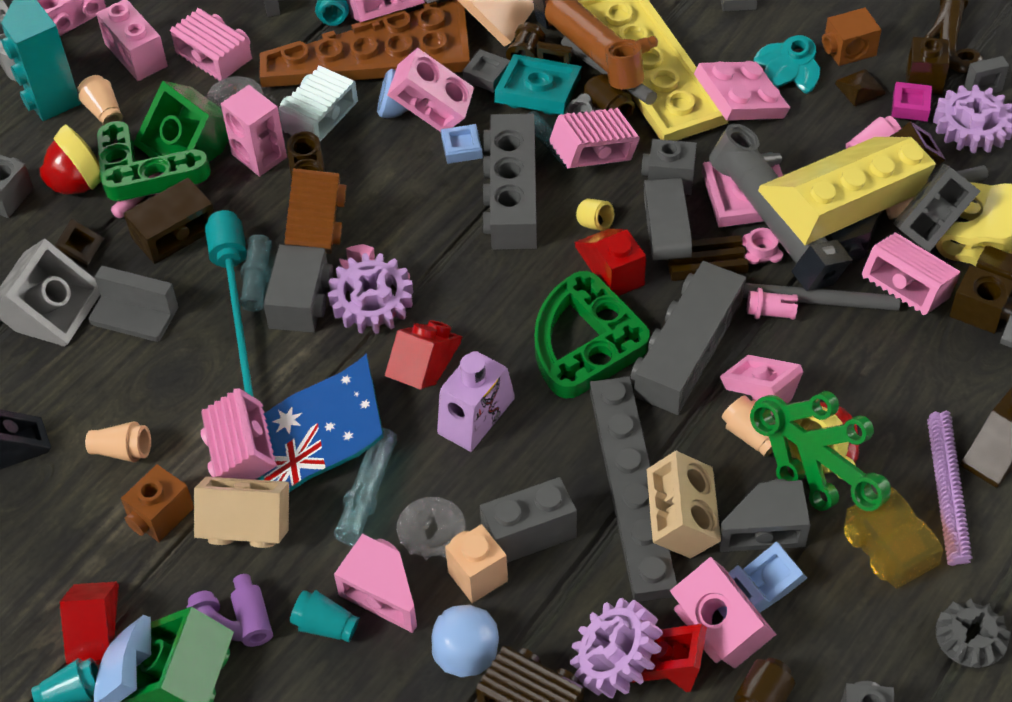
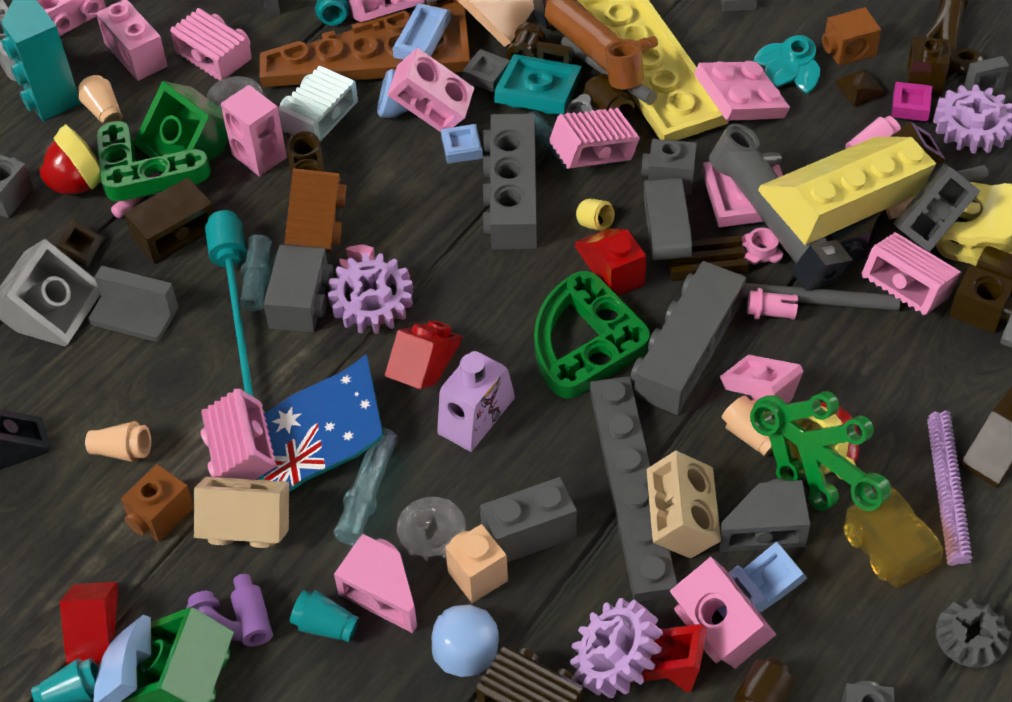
(422, 30): none -> light blue tile

